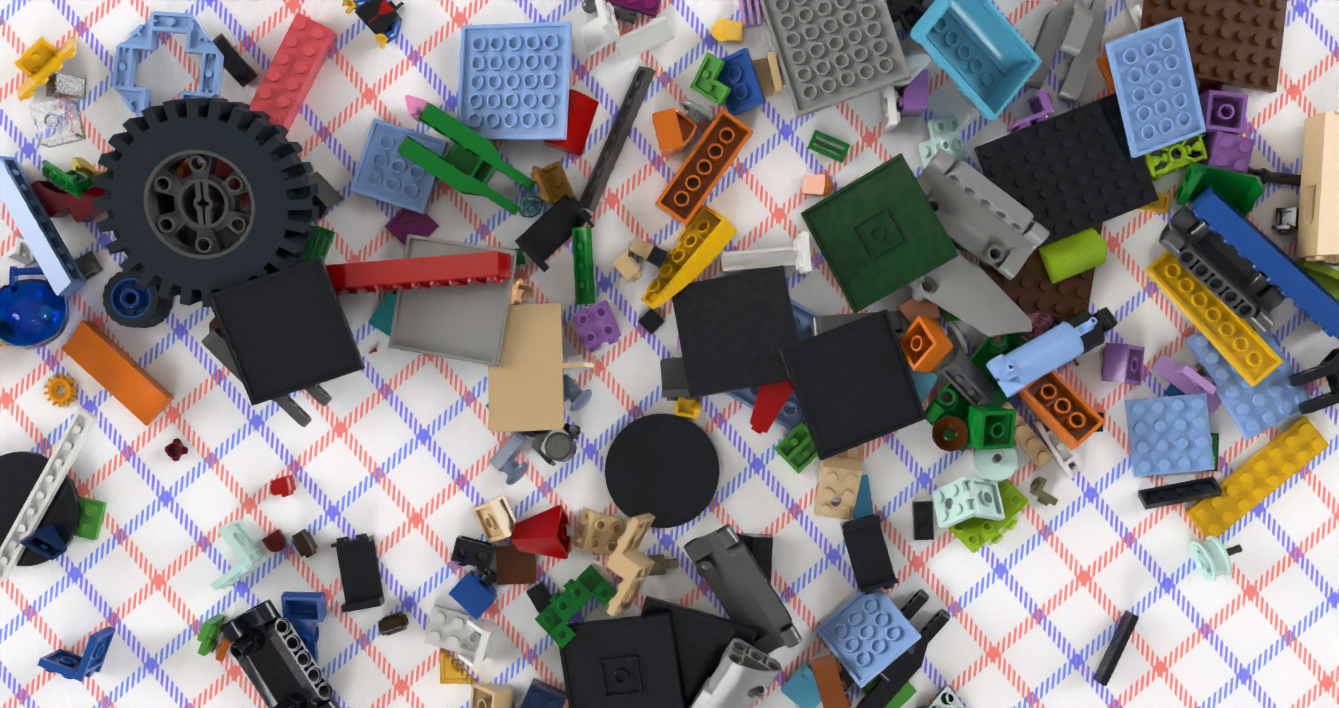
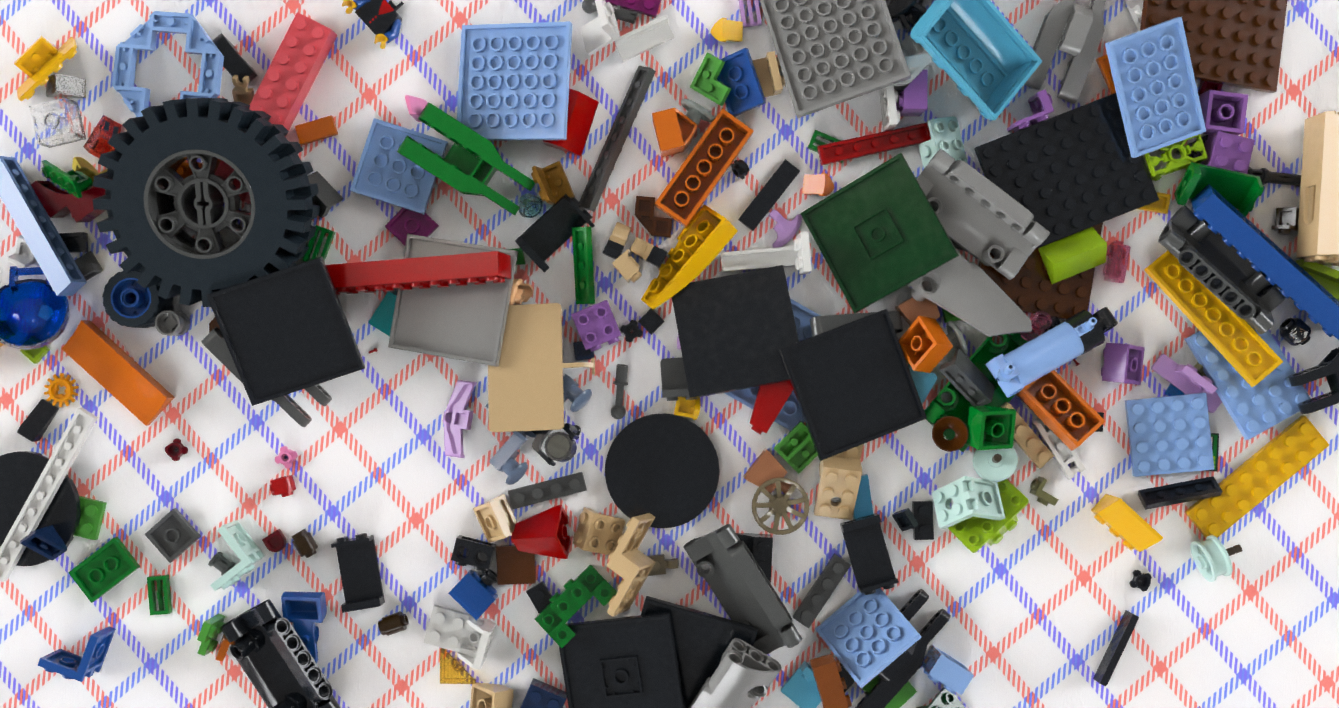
(35, 355): none -> lime tile
(38, 421): none -> black slope
(76, 241): none -> black plate
(98, 139): none -> clear red slope
(104, 569): none -> green plate
(160, 591): none -> green tile
(172, 323): none -> light grey wheel
(172, 535): none -> dark grey plate
(221, 563): none -> dark grey bush
(241, 92): none -> tan plate
(284, 451): none -> bright pink plate
(316, 130): none -> orange tile
(457, 418): none -> lavender plate
(547, 490): none -> dark grey plate
(581, 353): none -> dark blue tile
(617, 241): none -> leg
(618, 410): none -> dark grey pin
(626, 330): none -> black plate
(645, 214): none -> reddish brown tile
(740, 168): none -> black plate
(764, 469): none -> nougat torso
(769, 195): none -> black tile
(780, 505): none -> dark tan wheel
(784, 228): none -> lavender piece
(821, 590): none -> dark grey plate
(873, 143): none -> red tile
(905, 519): none -> black plate
(947, 670): none -> light blue brick
(1117, 262): none -> clear pink bracket
(1125, 523): none -> yellow slope
(1146, 580): none -> black plate
(1295, 331): none -> black head

